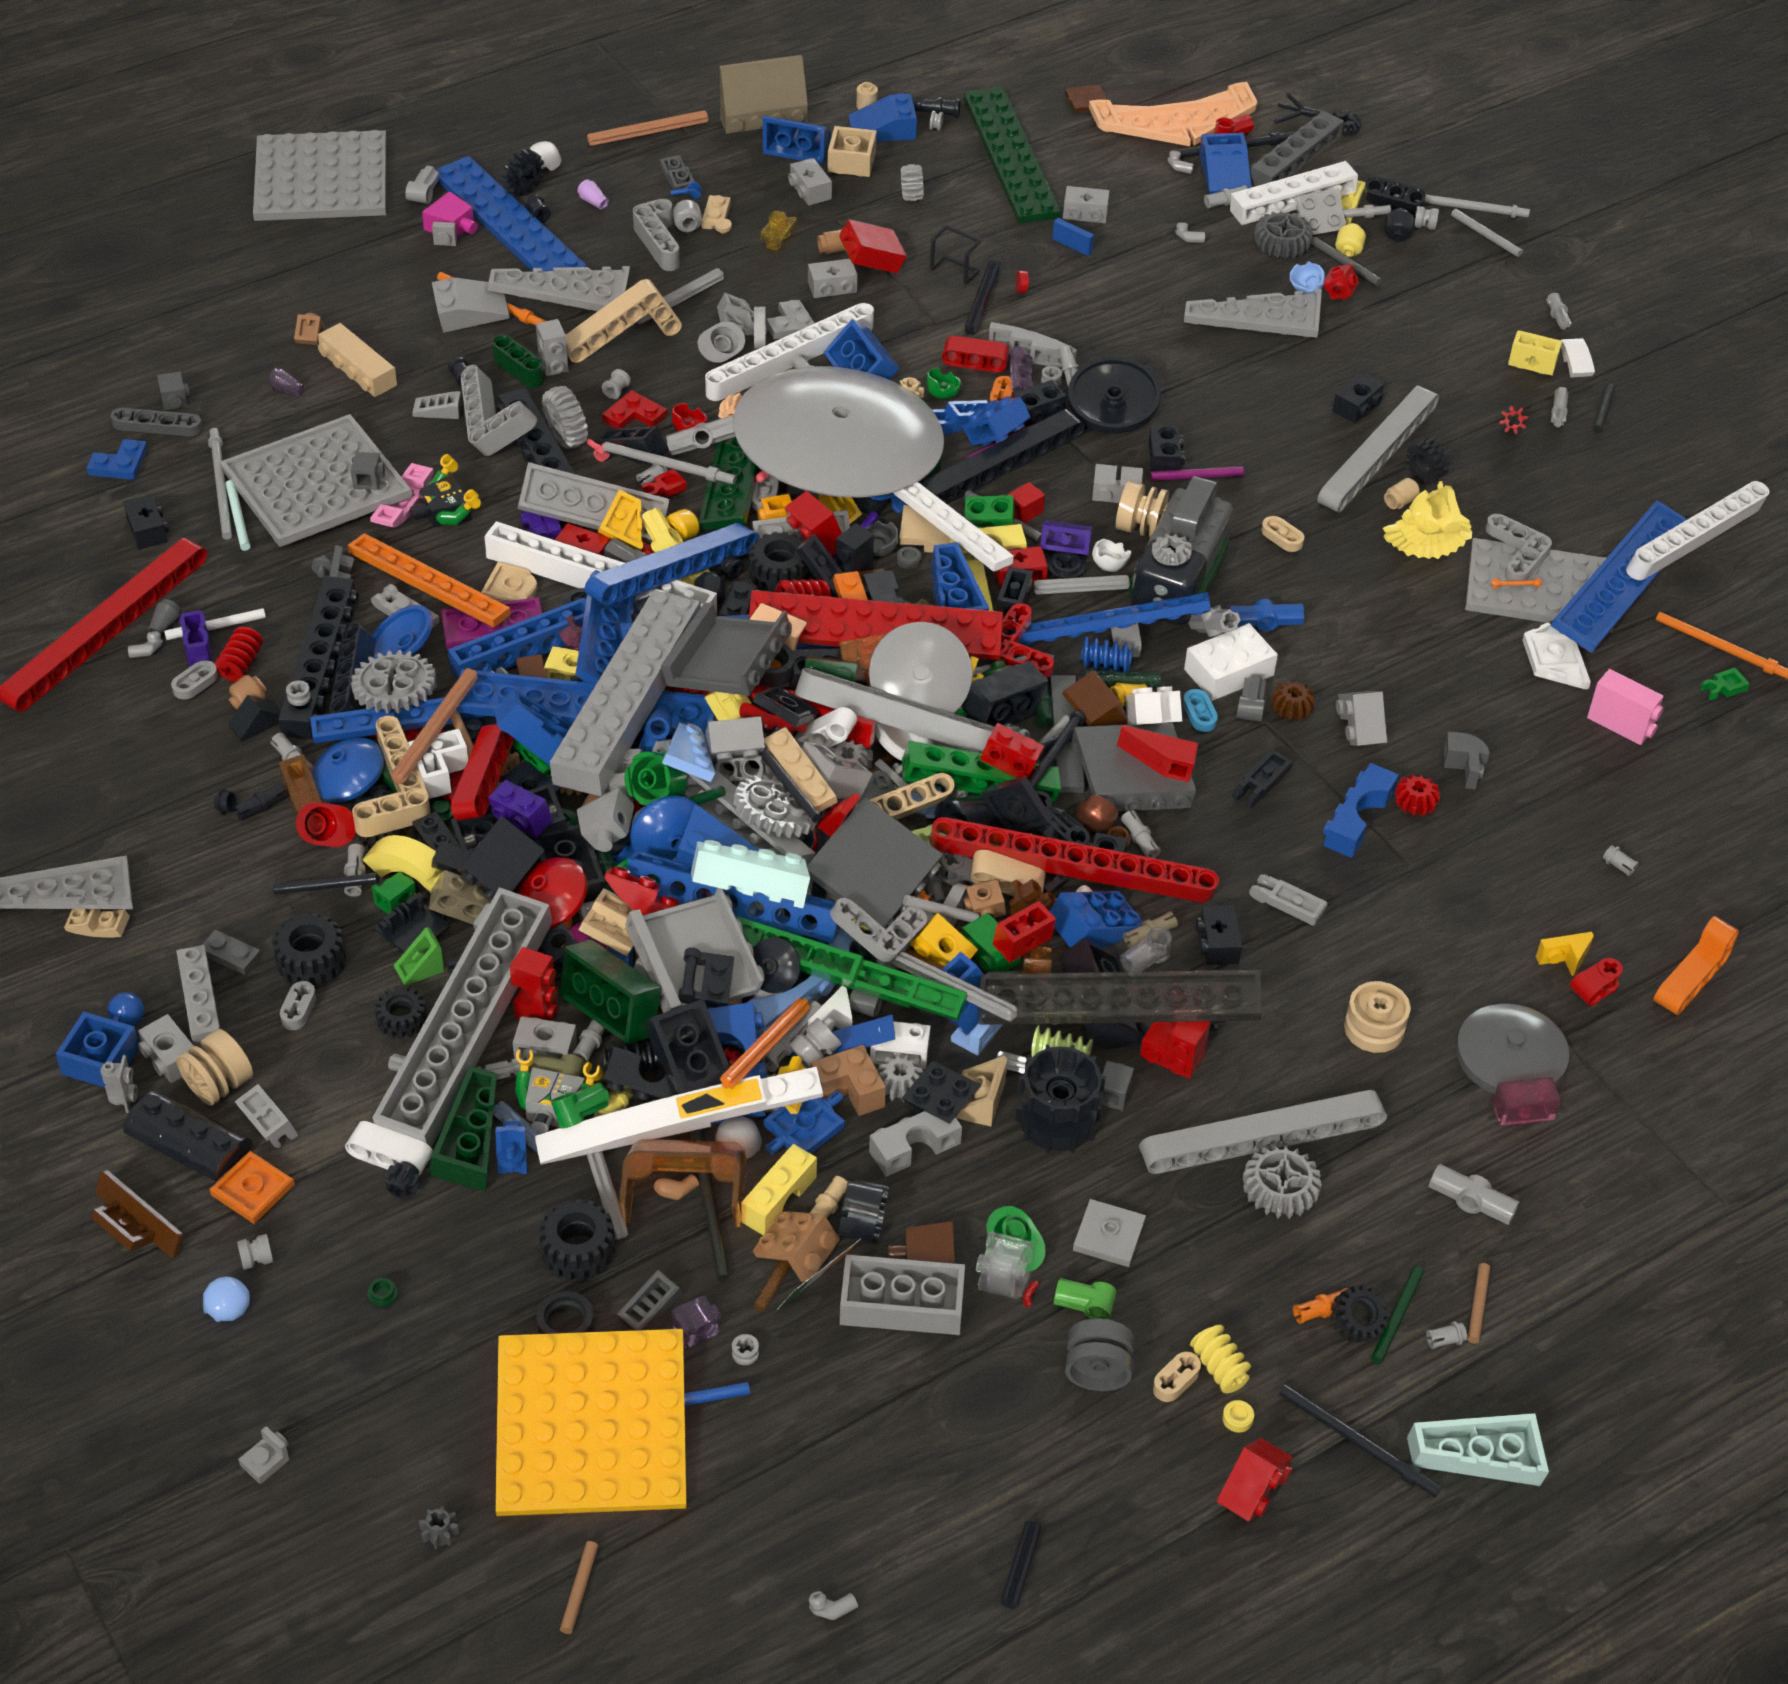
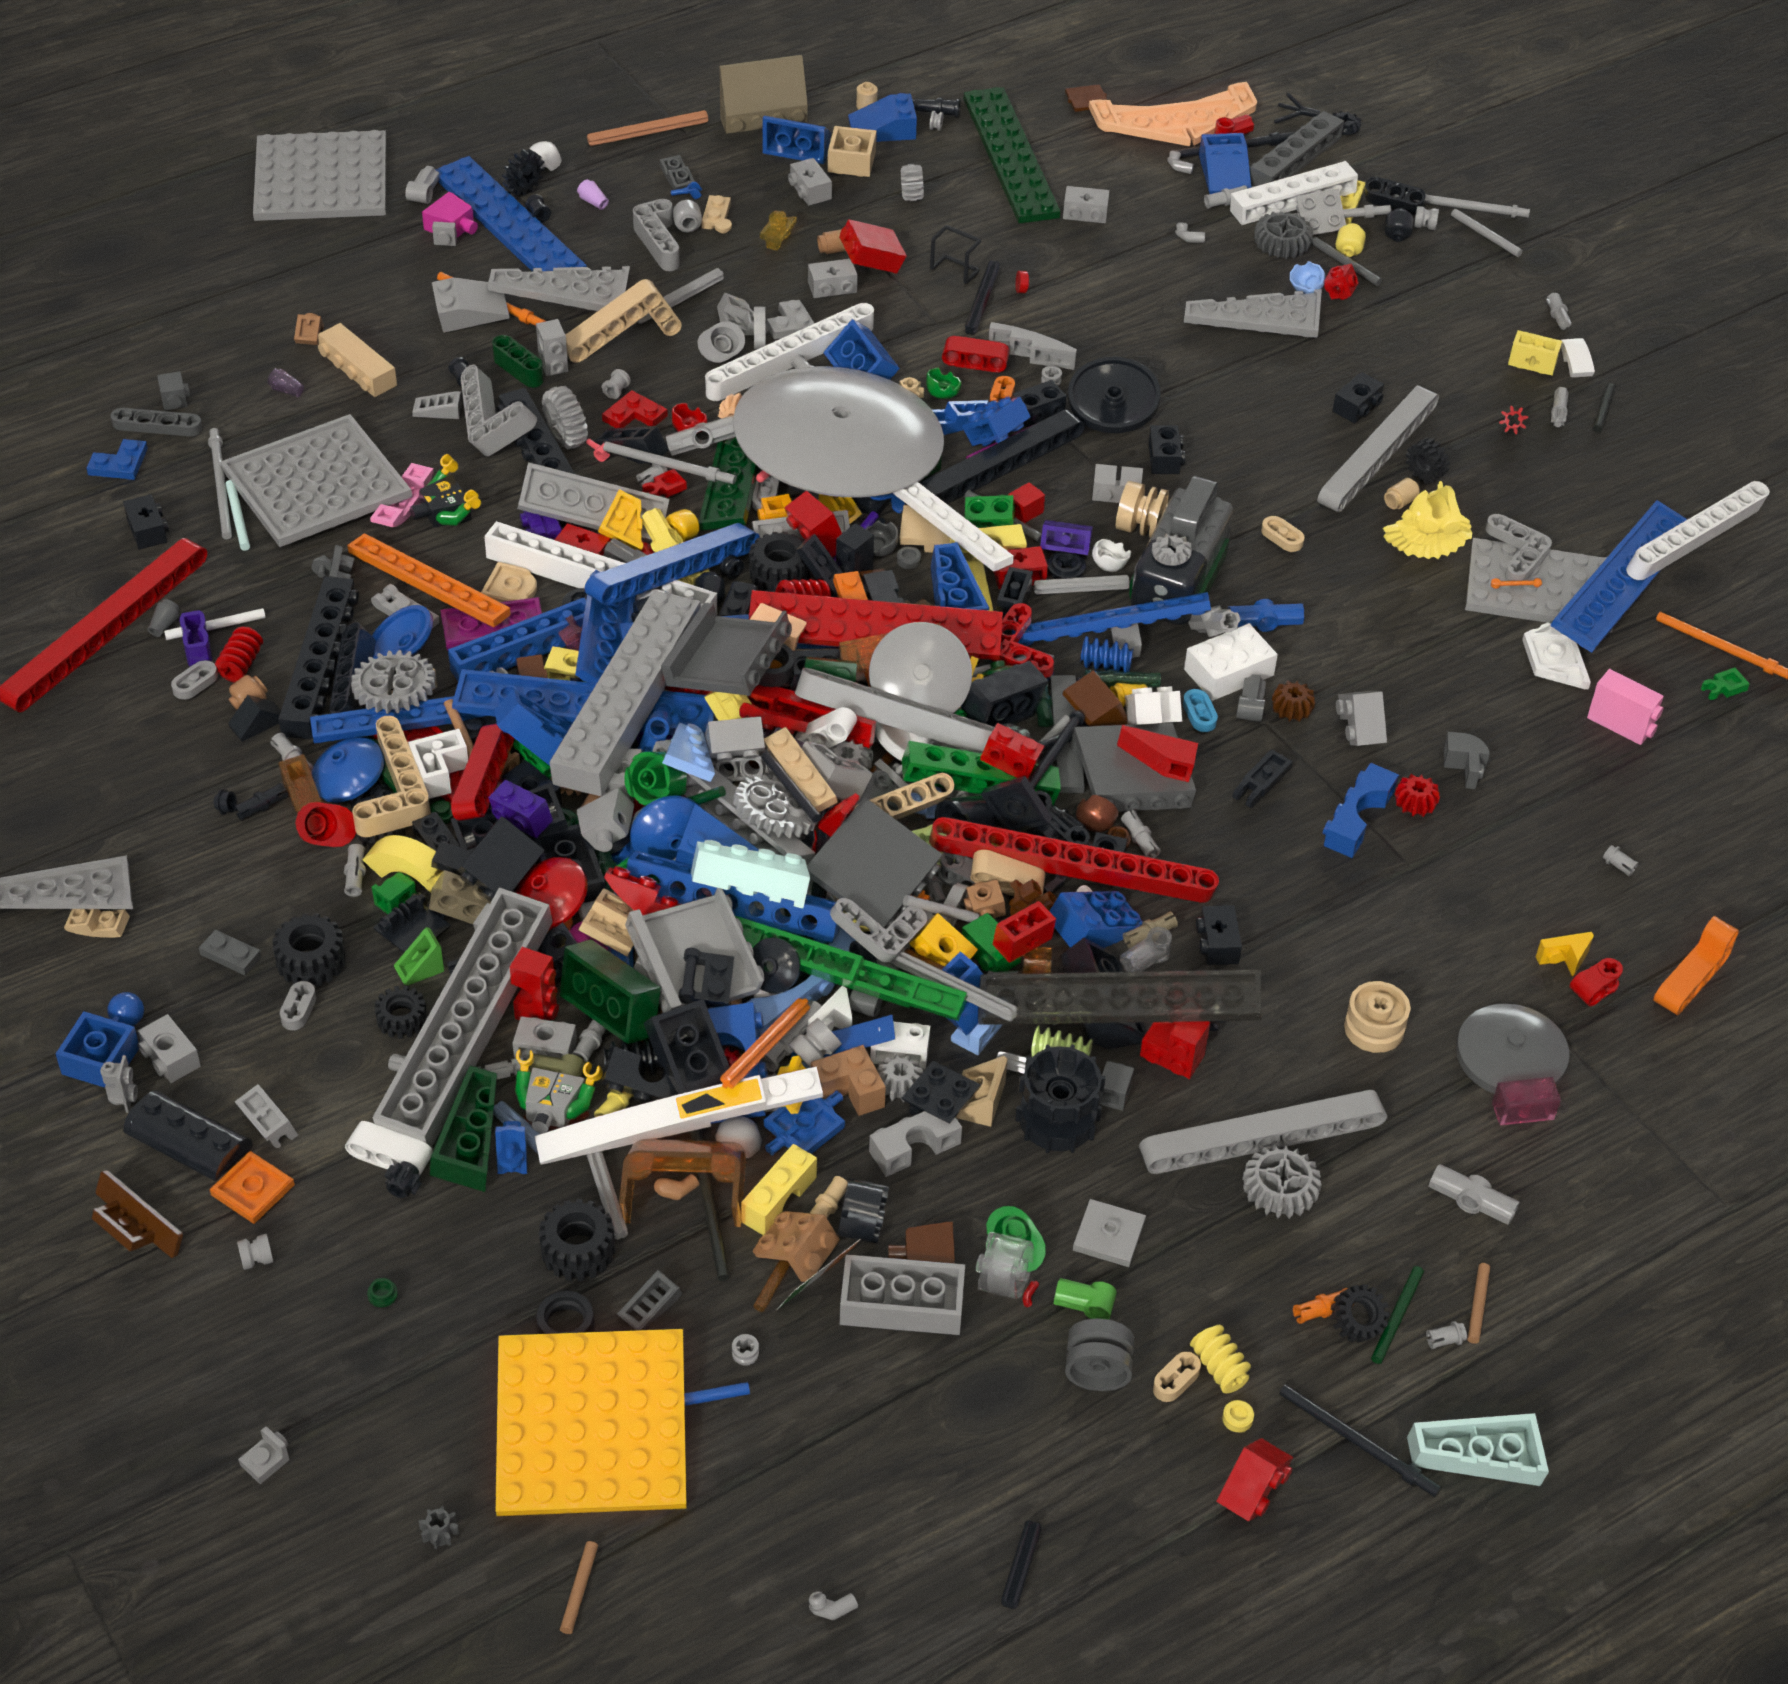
(147, 649): light grey arm -> none
(198, 992): light grey brick -> none
(214, 1067): tan wheel -> none
(226, 1299): light blue hair -> none
(294, 693): light grey bush -> none
(326, 883): black bar -> none
(367, 470): dark grey brick -> none
(434, 726): nougat axle -> none
(573, 1106): green piece -> none
(697, 1320): clear purple brick -> none
(786, 706): black tile -> none
(1020, 369): clear purple hinge -> none
(1068, 362): light grey axle -> none
(1073, 236): blue tile -> none
(1204, 473): magenta bar -> none
(1288, 899): light grey hinge -> none

